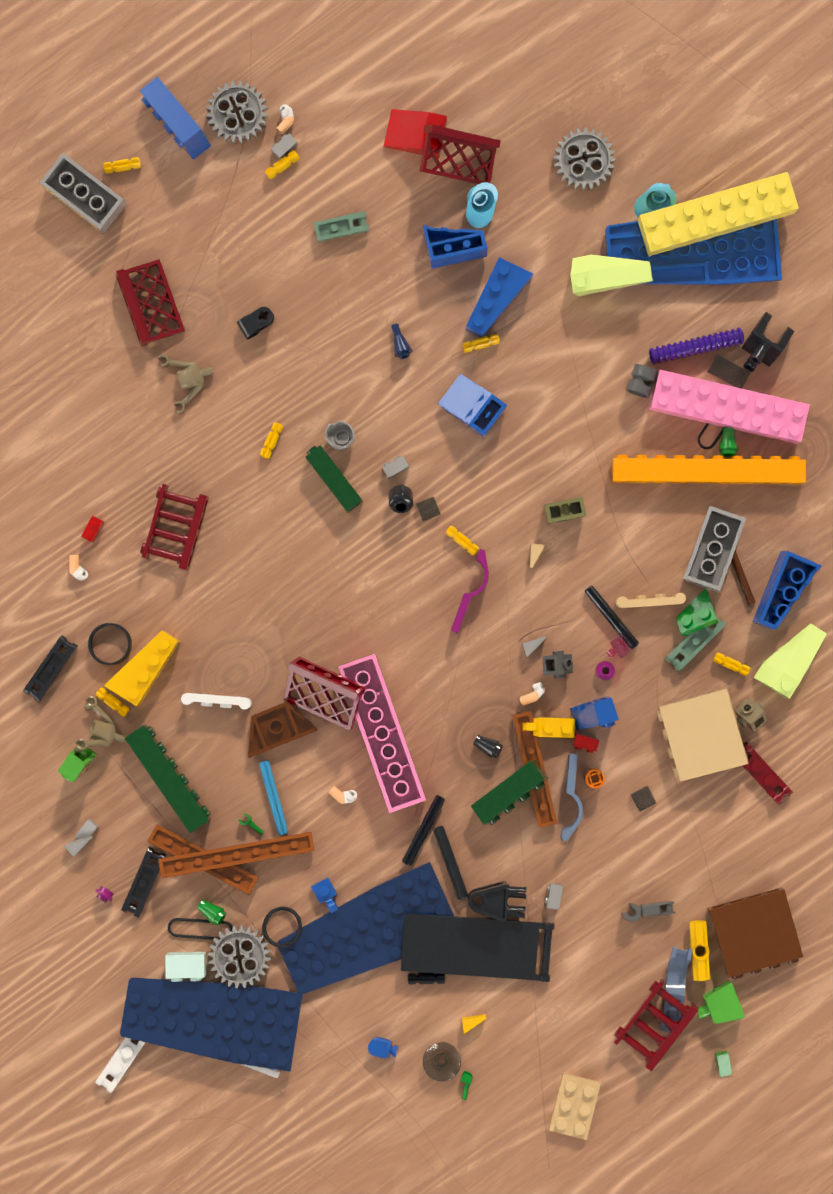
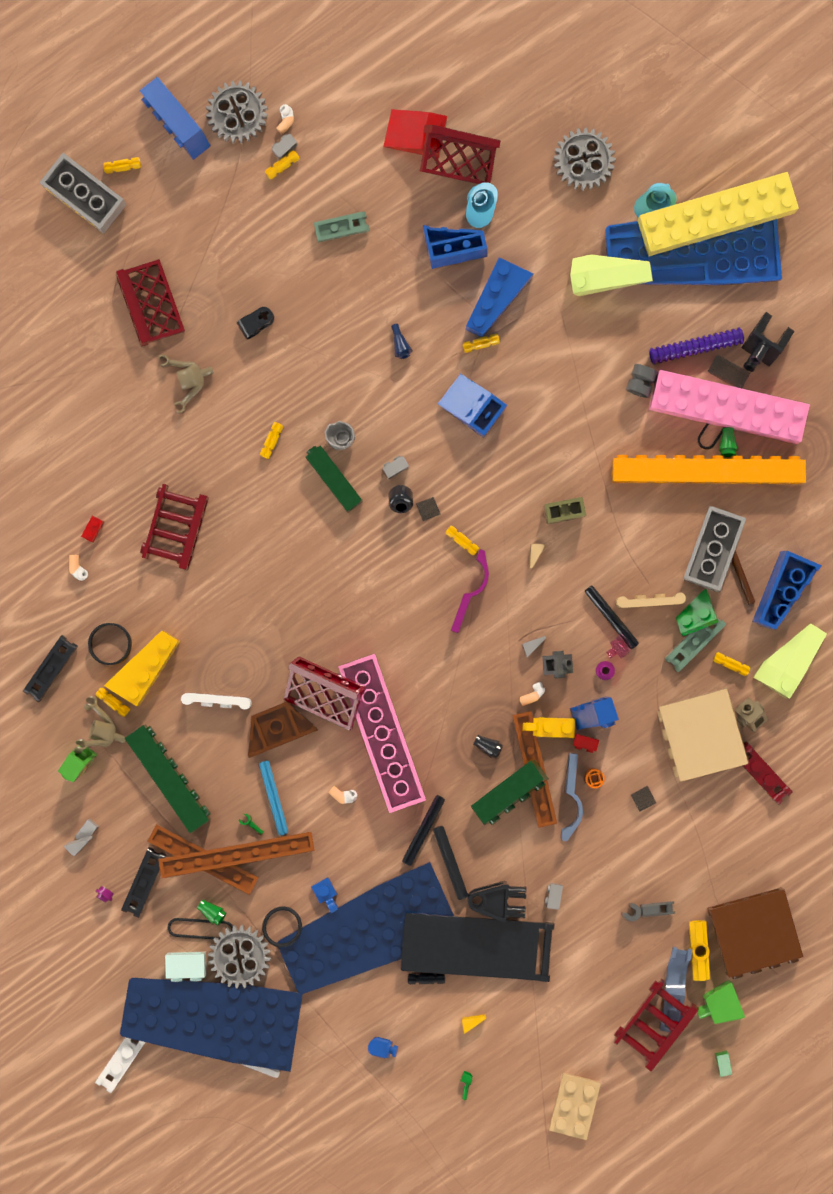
(446, 1070): clear smoke dish -> none

